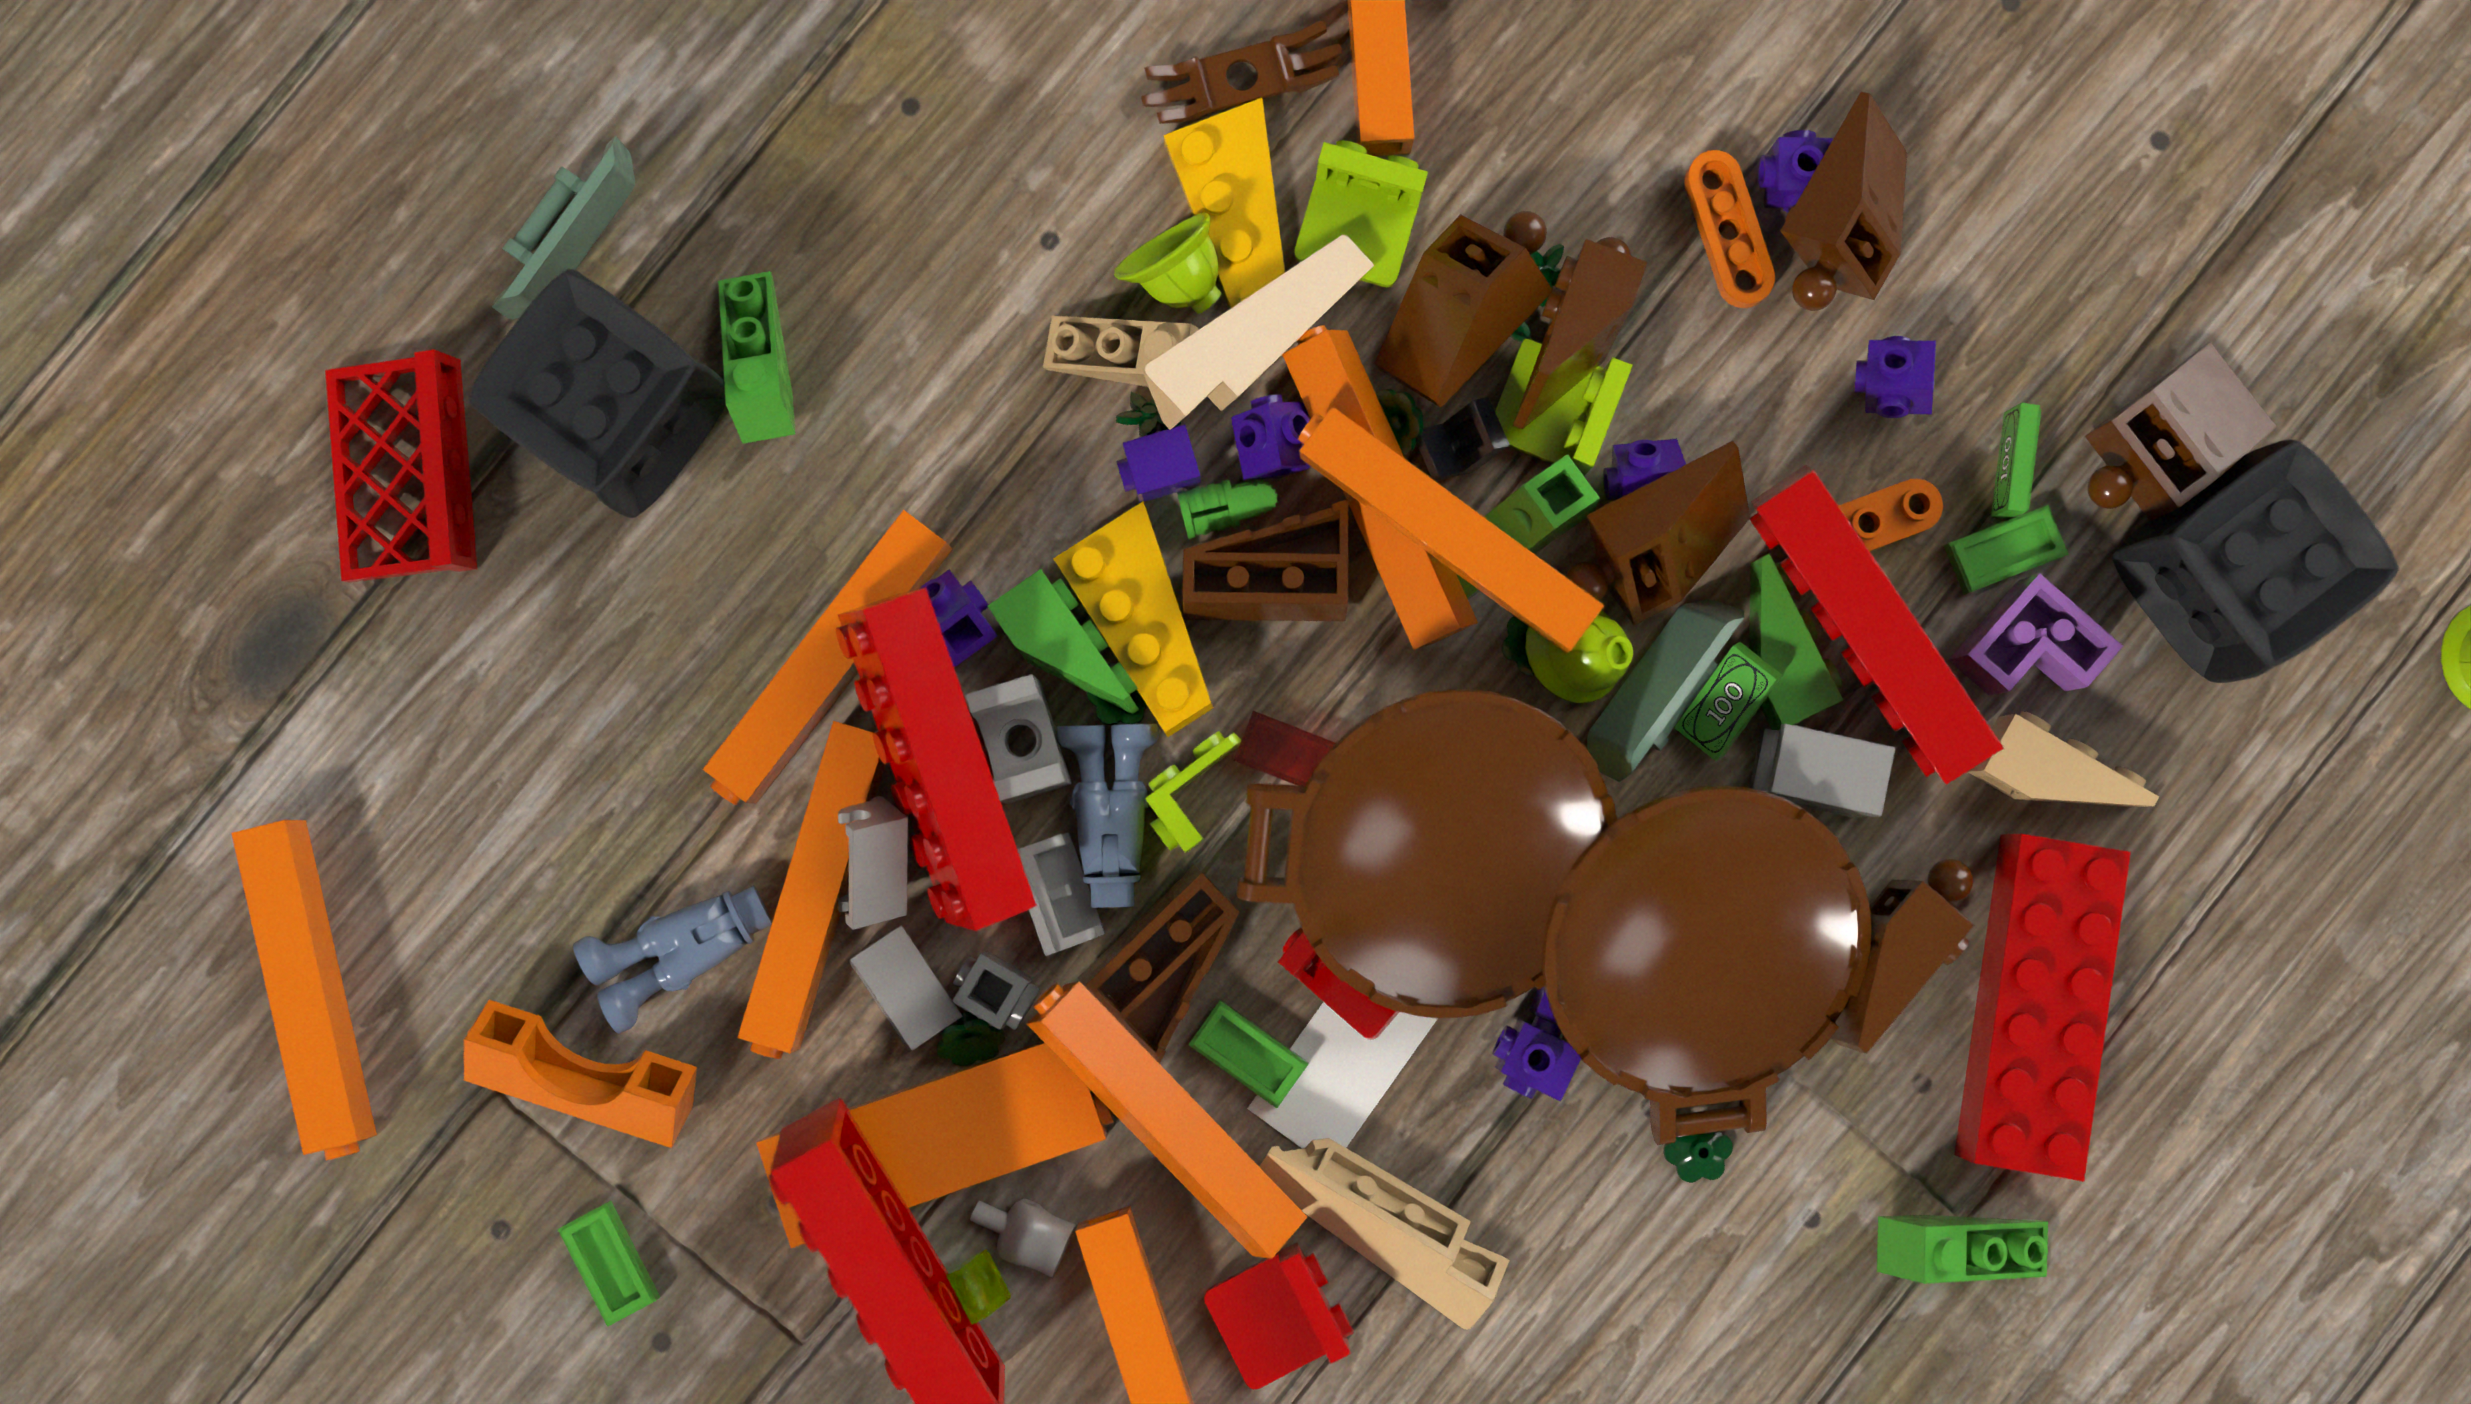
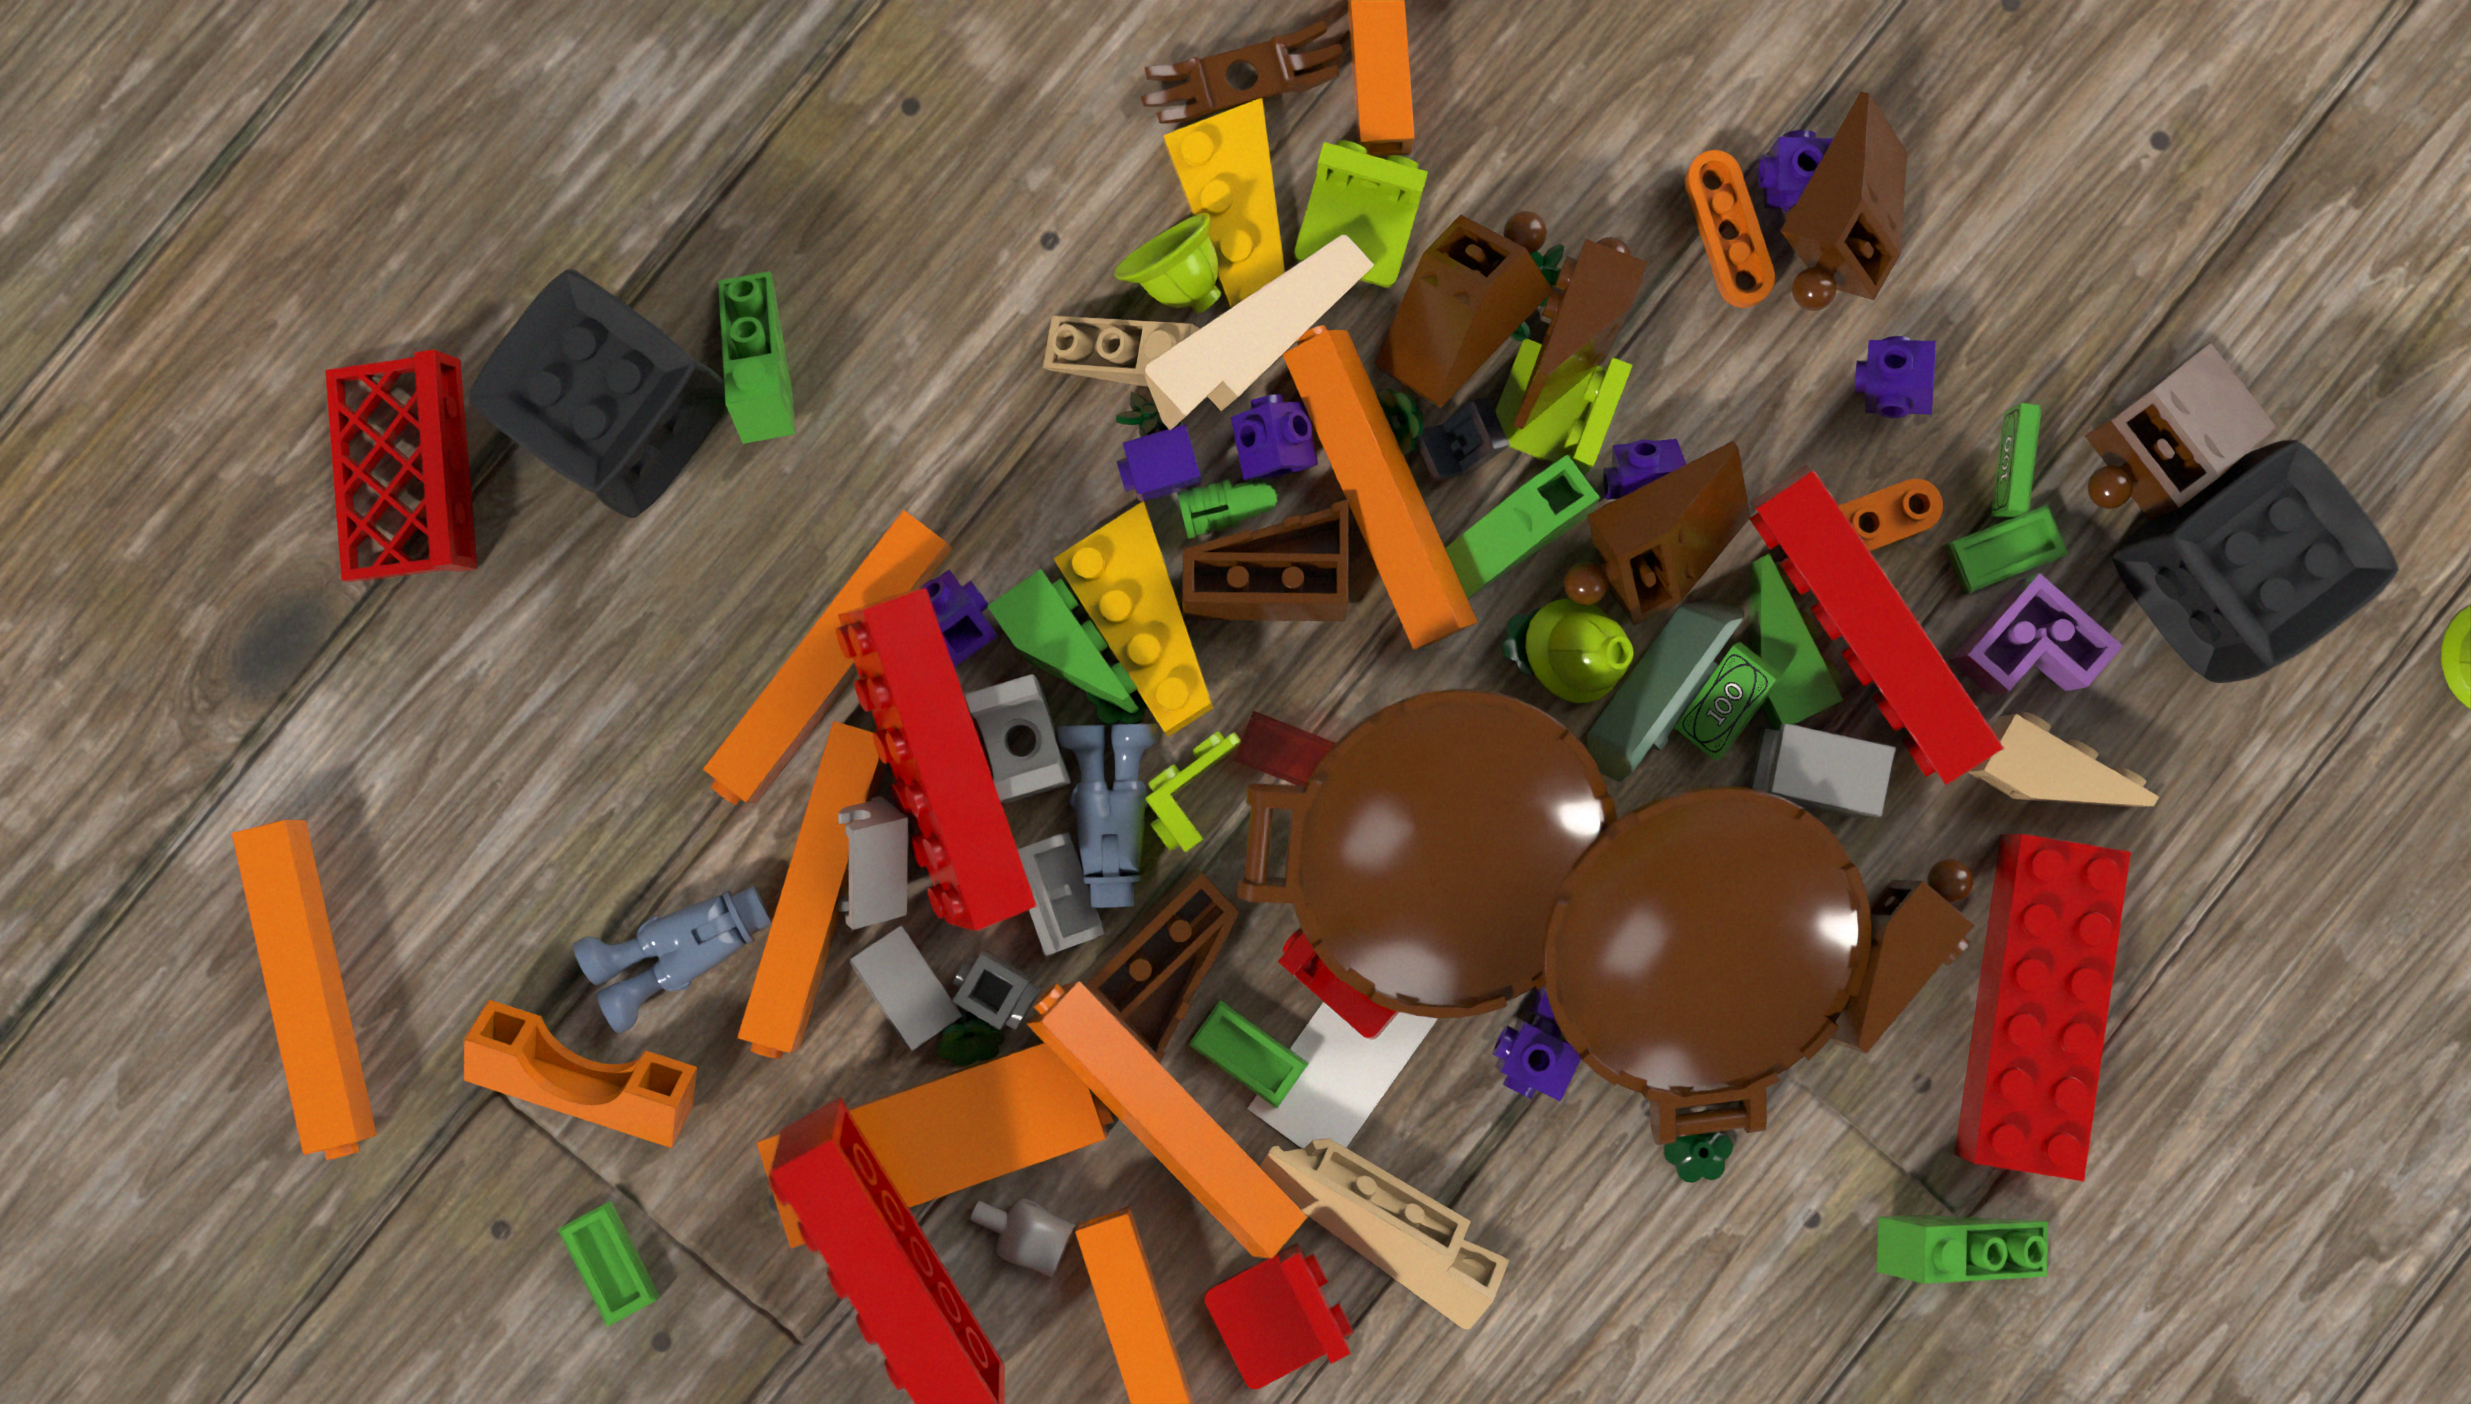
(573, 232): sand green piece -> none
(979, 1286): clear neon green tile -> none
(1448, 529): orange brick -> none

